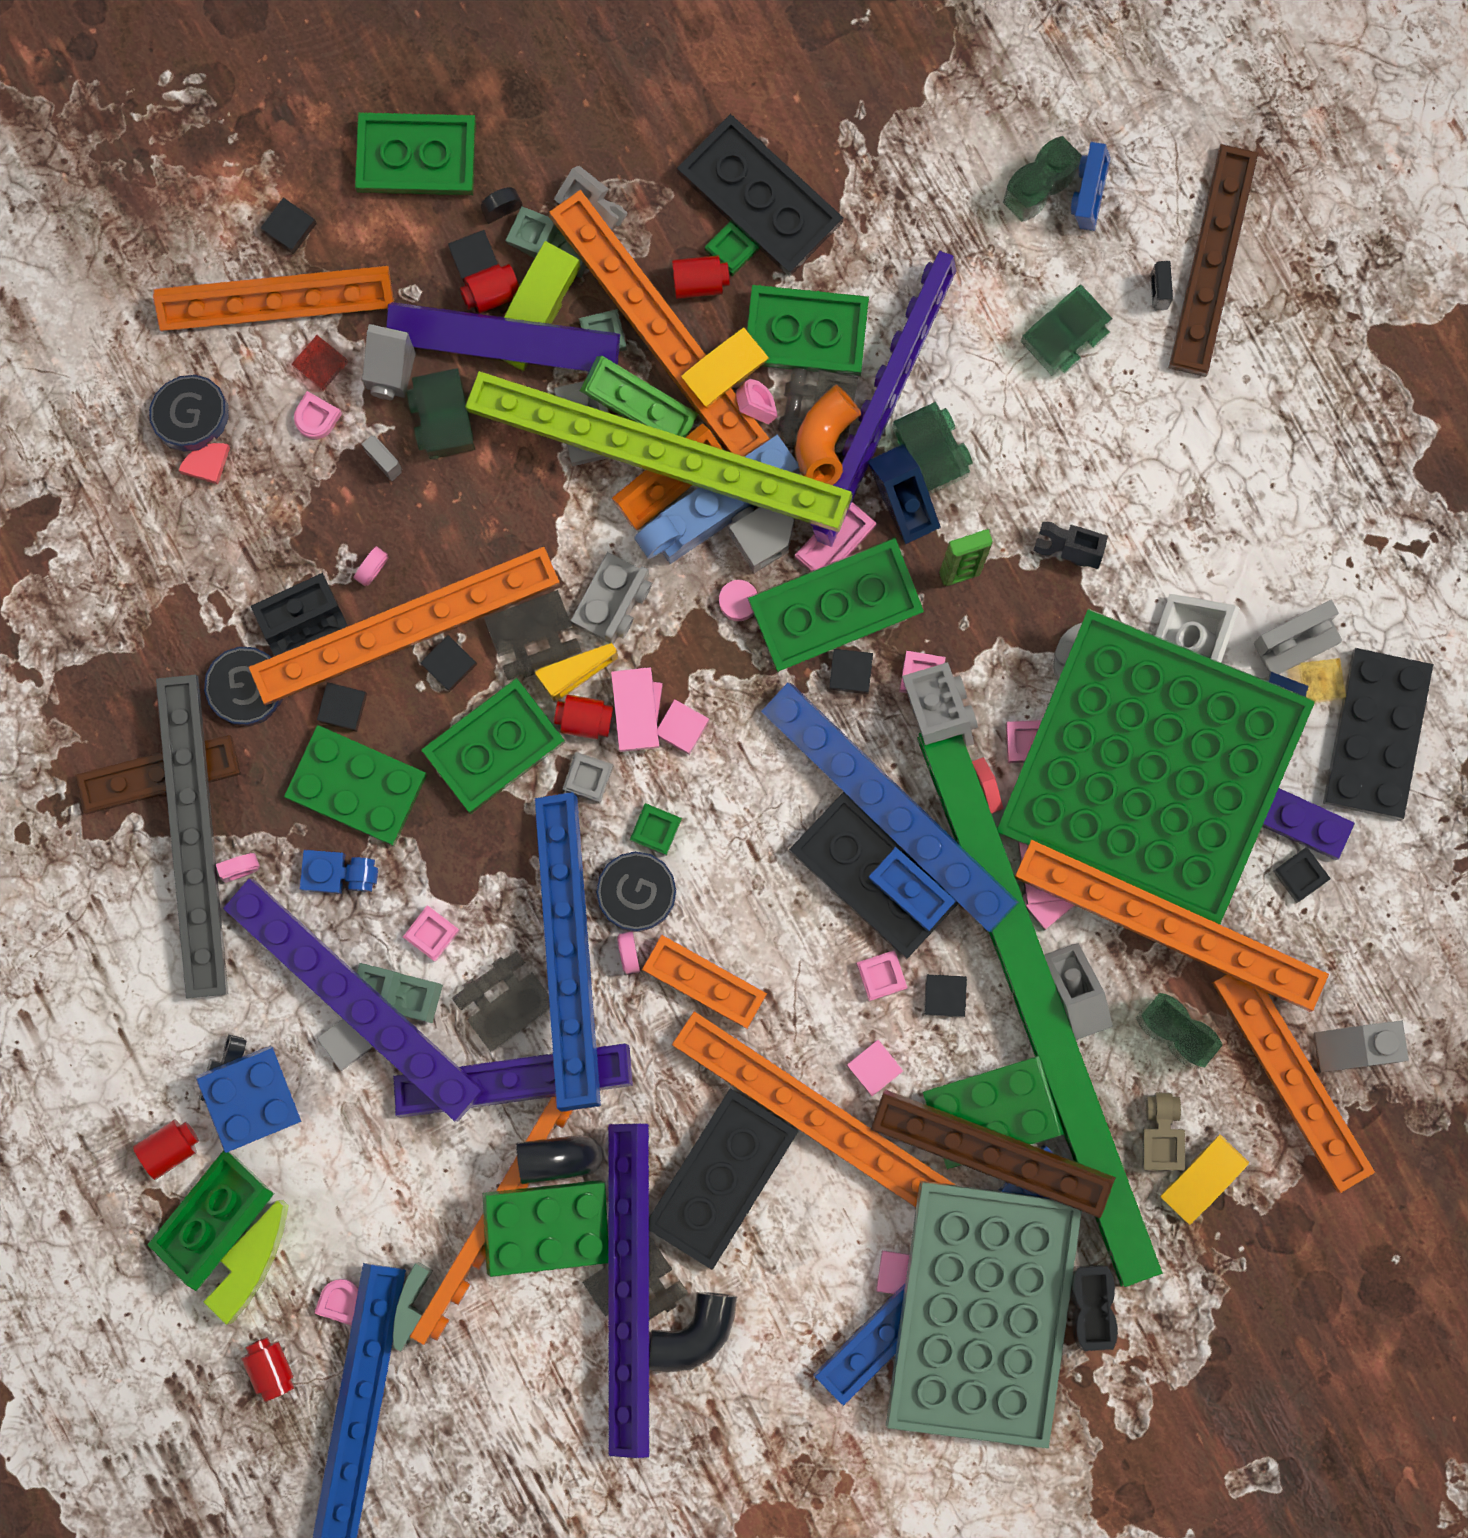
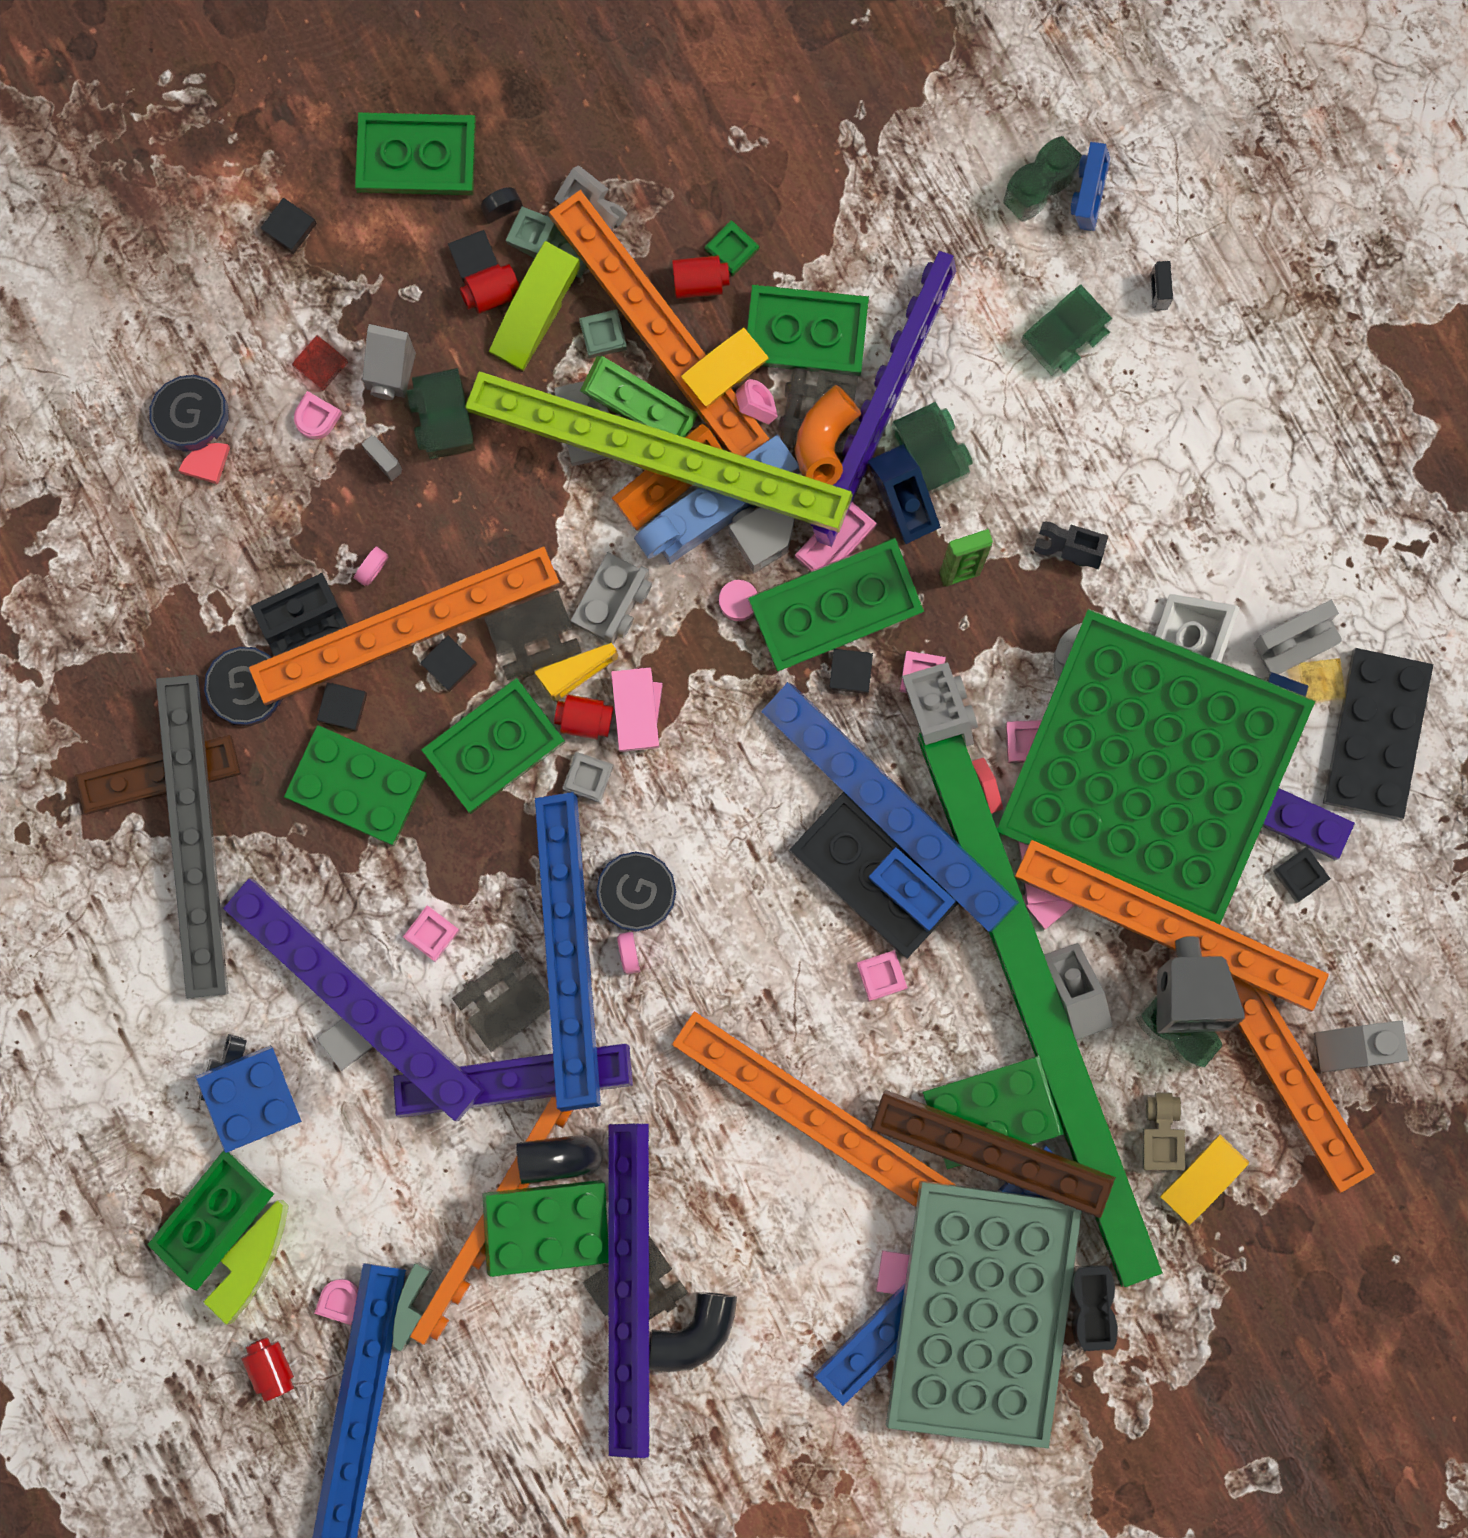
(166, 1148): red brick -> none
(238, 867): bright pink tile -> none
(273, 298): orange plate -> none
(326, 871): blue plate -> none
(407, 994): sand green slope -> none
(503, 337): dark purple tile -> none
(655, 829): green tile -> none
(682, 727): bright pink tile -> none
(704, 981): orange plate -> none
(721, 1179): black plate -> none
(760, 195): black plate -> none
(874, 1068): bright pink tile -> none
(945, 995): black tile -> none
(1196, 992): none -> dark grey torso
(1213, 260): reddish brown tile -> none

